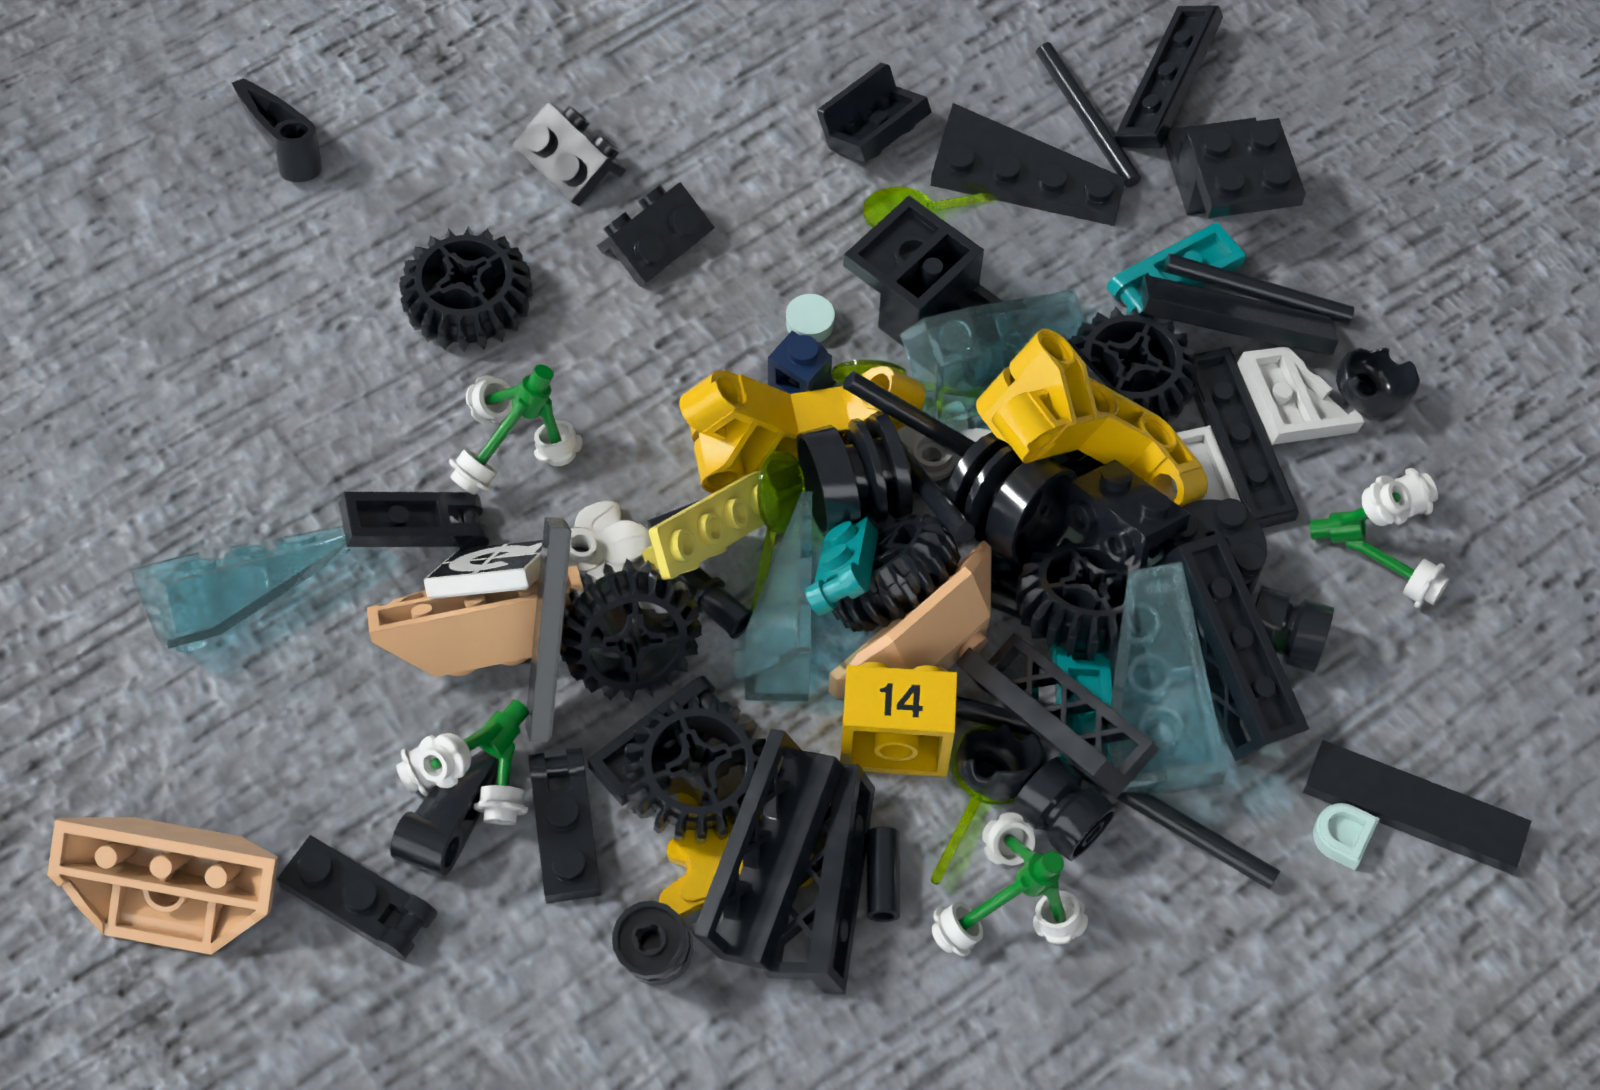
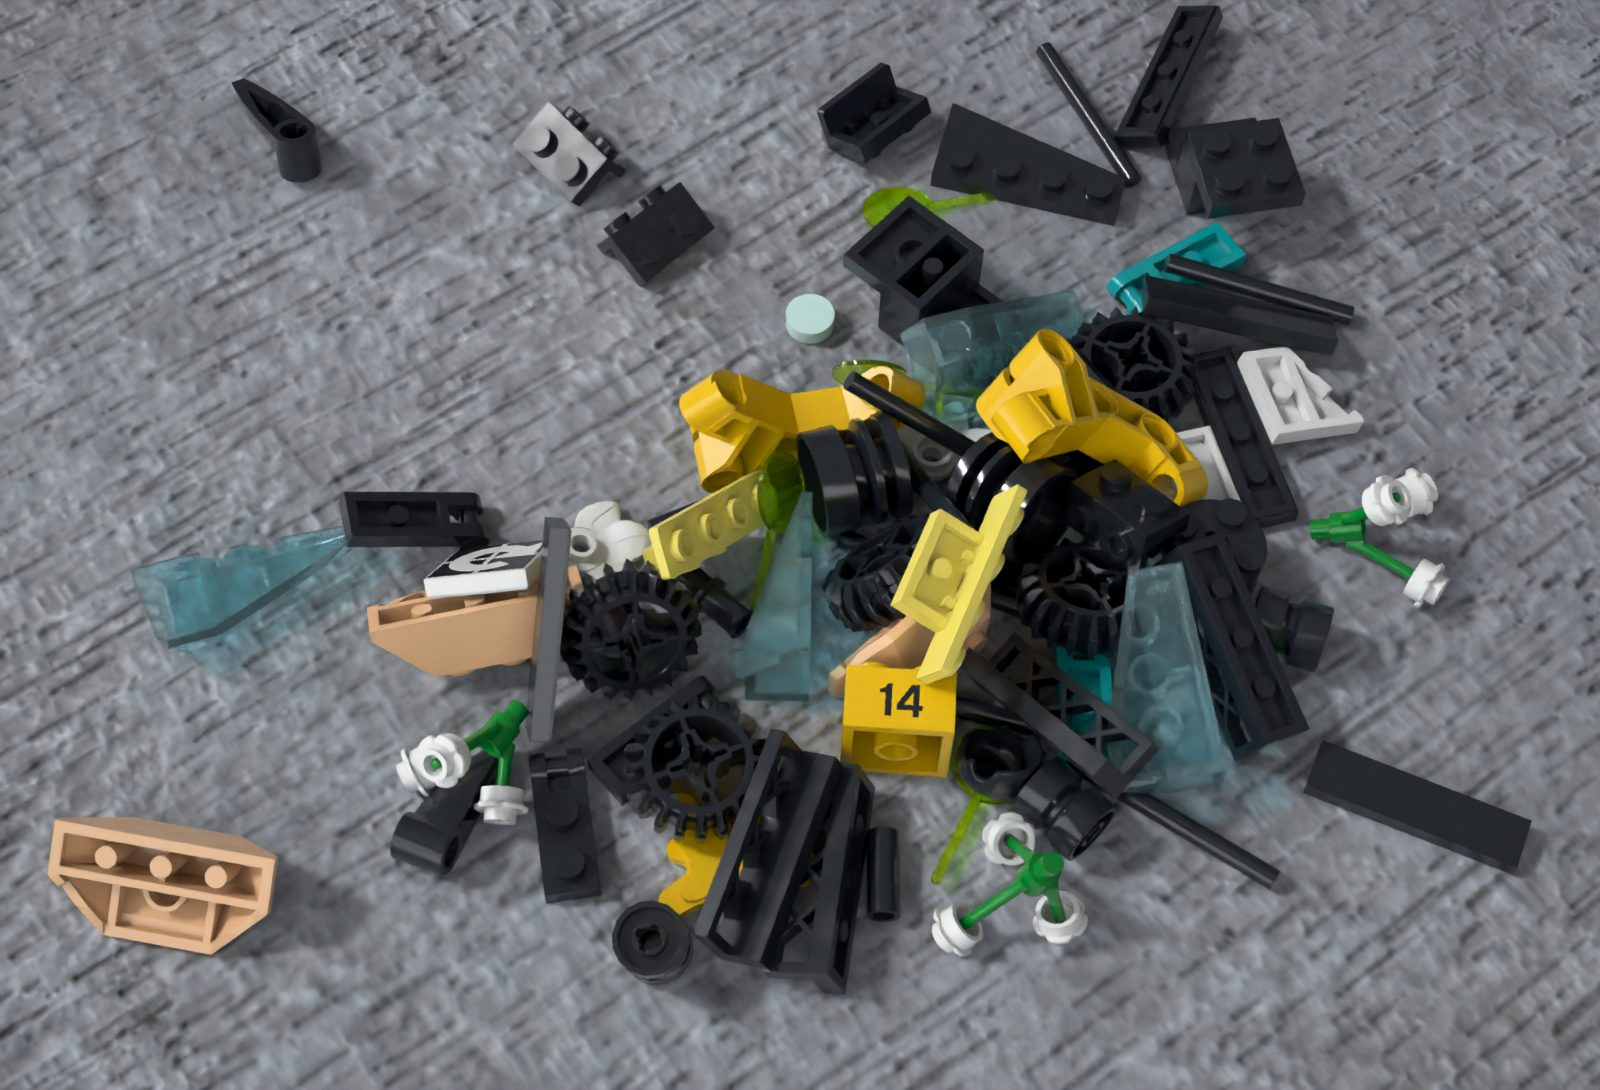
(355, 897): black plate -> none
(459, 303): black gear -> none
(492, 401): plant -> none
(802, 360): dark blue brick -> none
(843, 565): teal plate -> none
(951, 575): none -> light yellow bracket
(1344, 833): light aqua tile -> none
(1375, 382): black hair -> none

